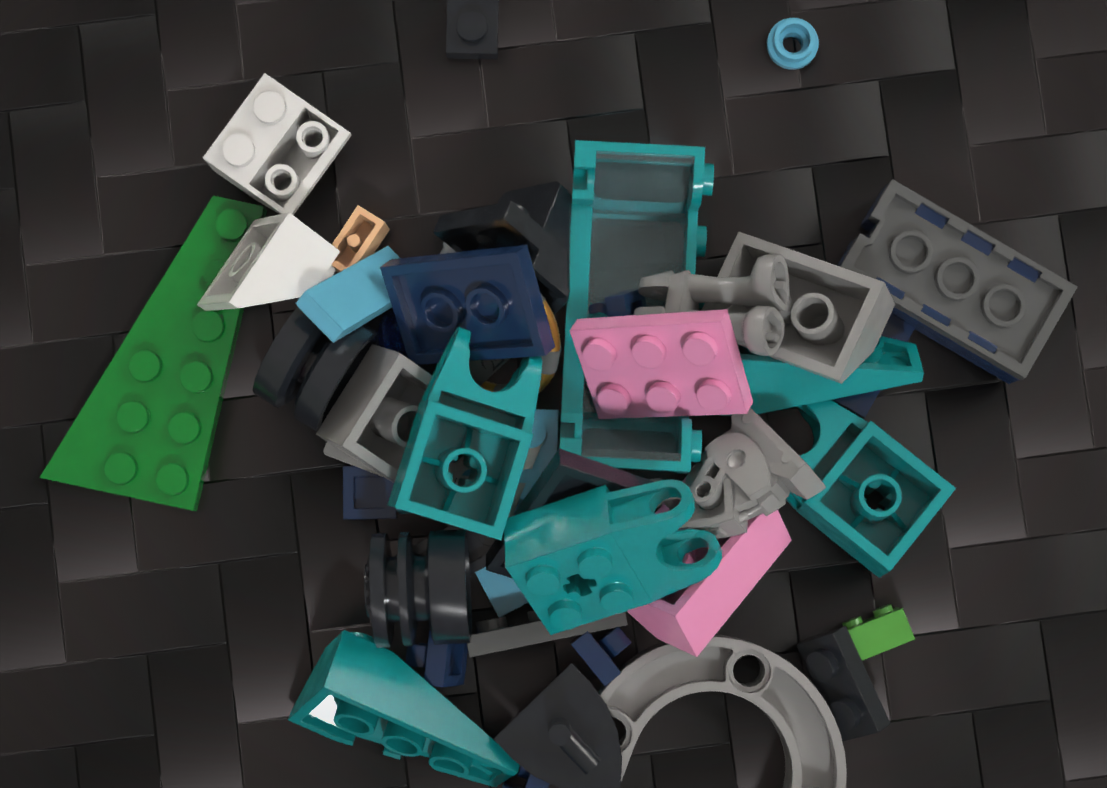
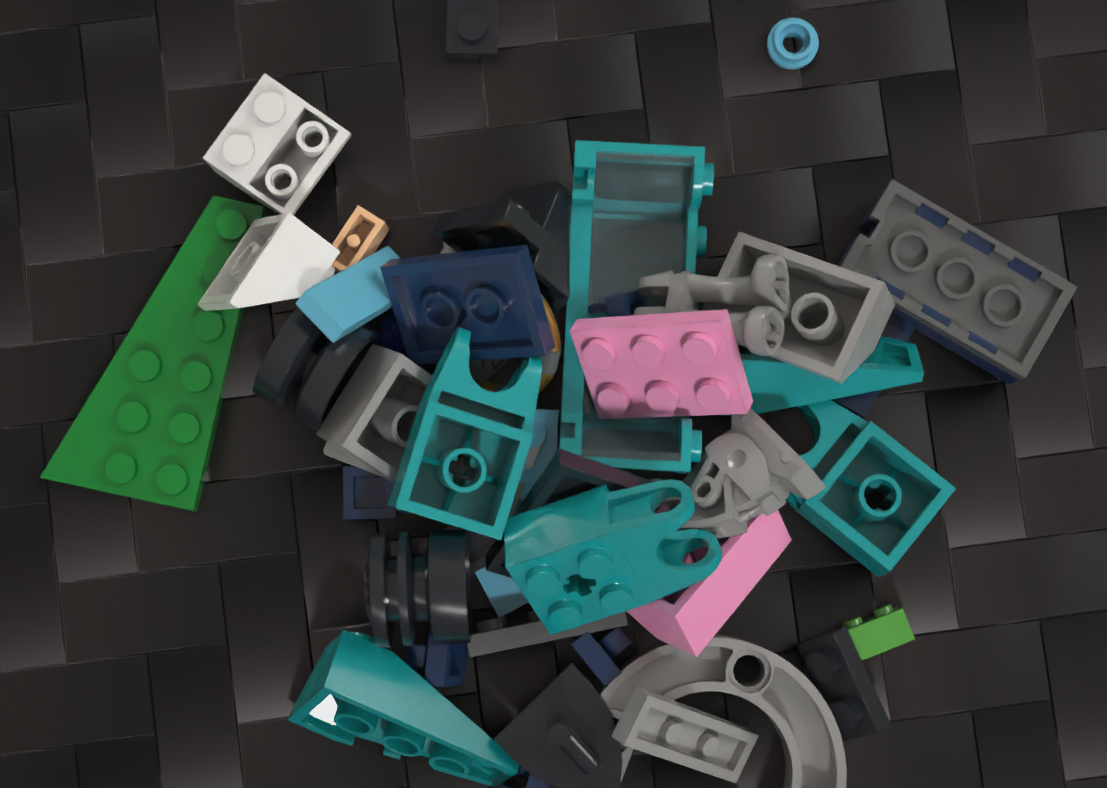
(684, 735): none -> light grey plate

